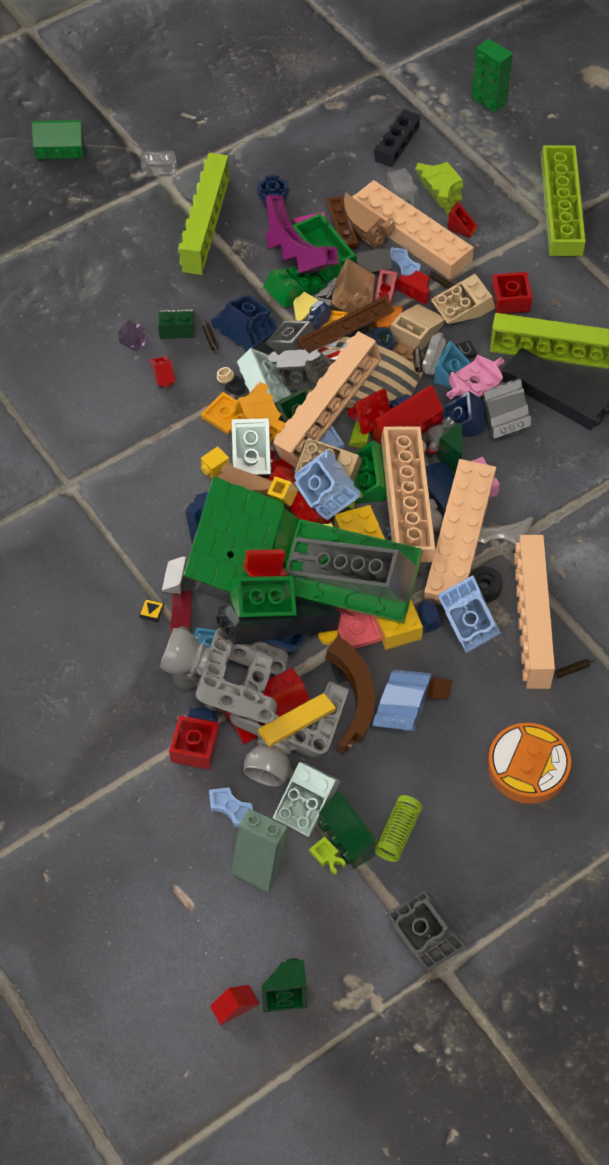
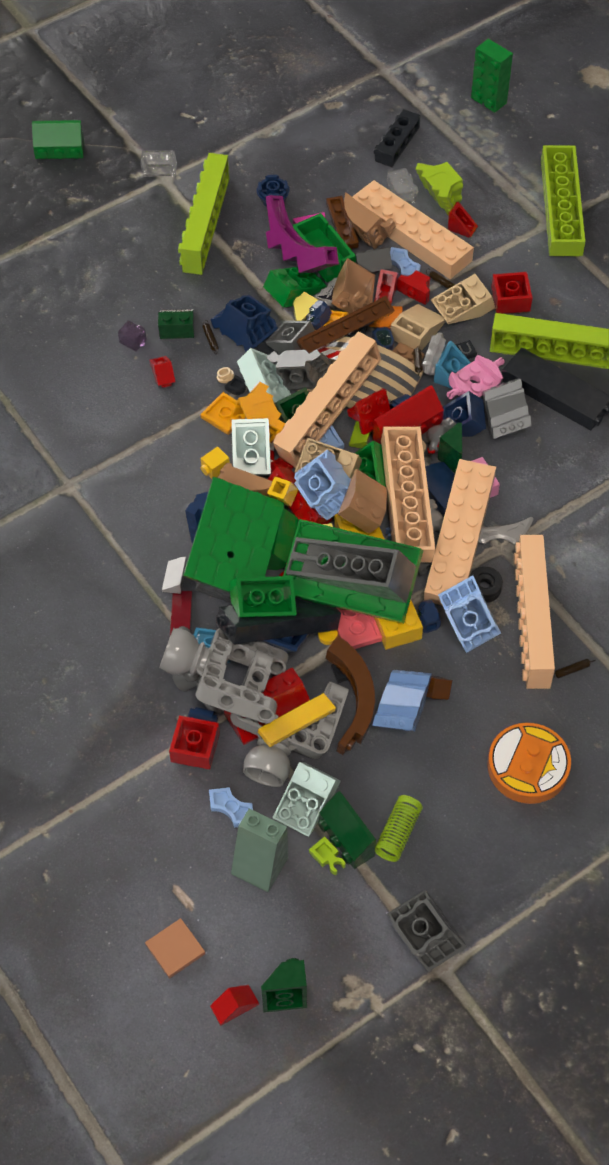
(151, 610): tile -> none
(175, 948): none -> nougat tile
(264, 563): red panel -> none
(364, 502): none -> medium nougat slope

